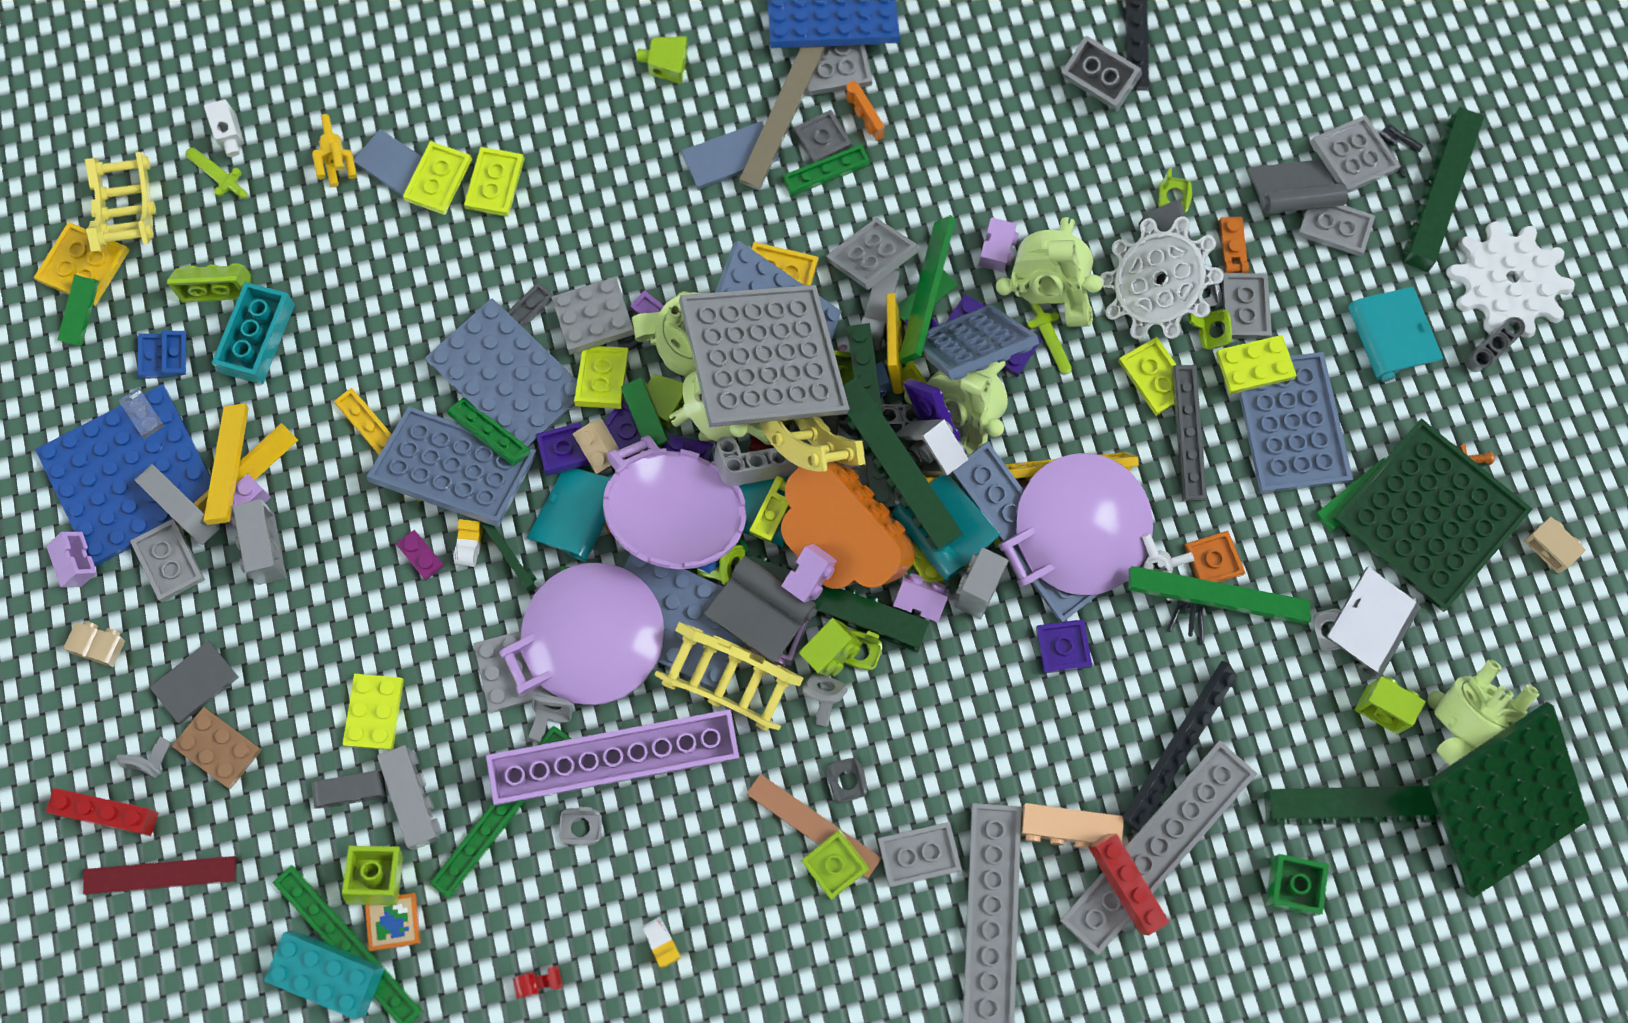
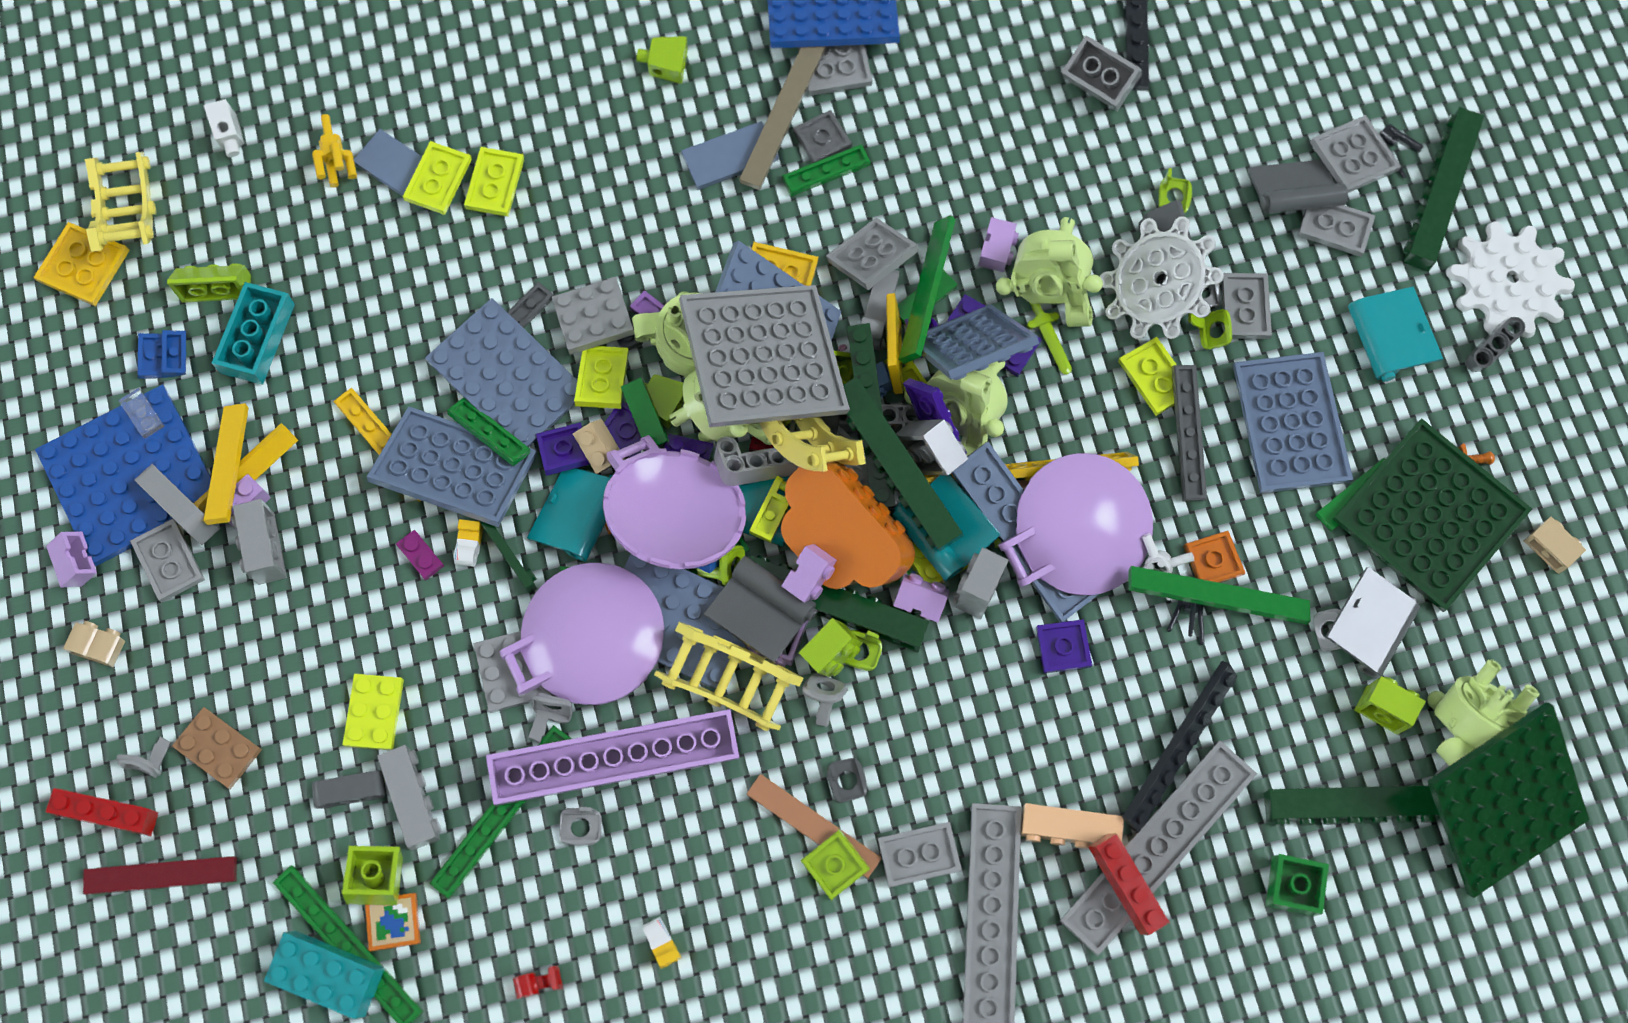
(78, 310): green tile -> none
(194, 682): dark grey tile -> none
(226, 181): lime sword -> none
(865, 110): orange plate -> none
(1233, 245): orange plate -> none
(1256, 364): neon yellow plate -> none

